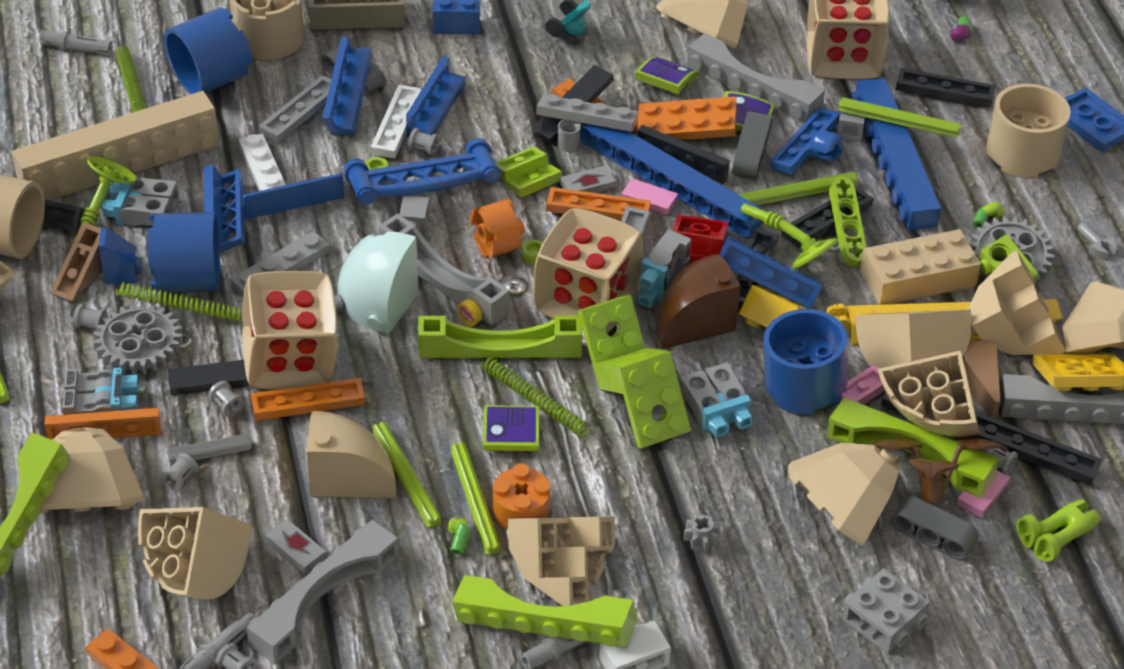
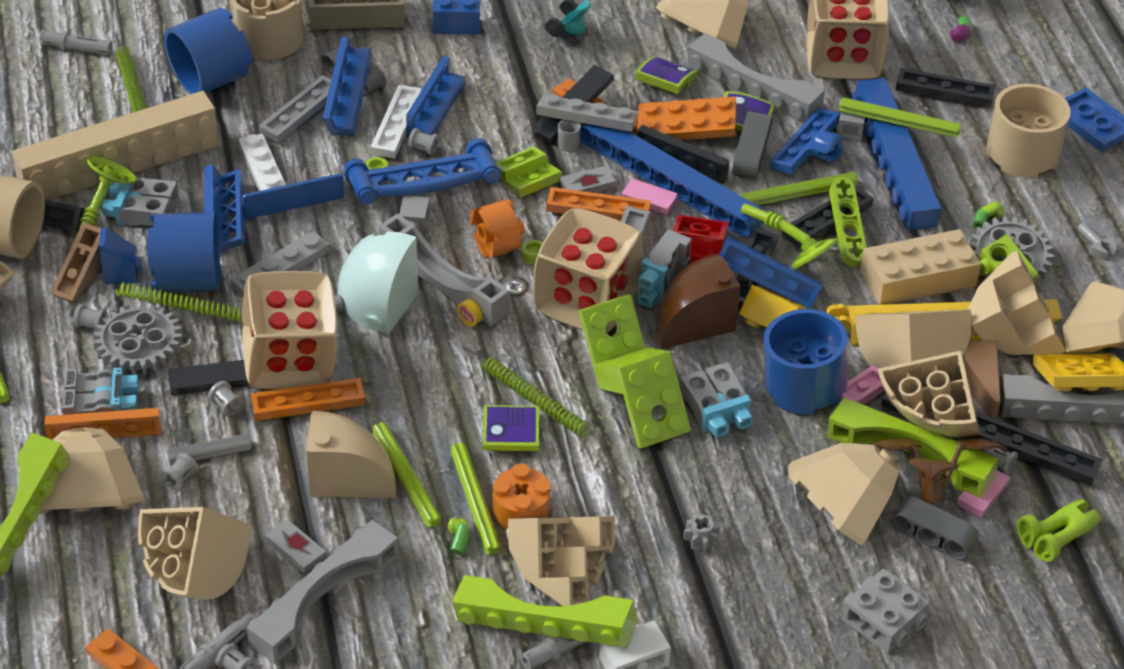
(549, 340): lime arch -> none

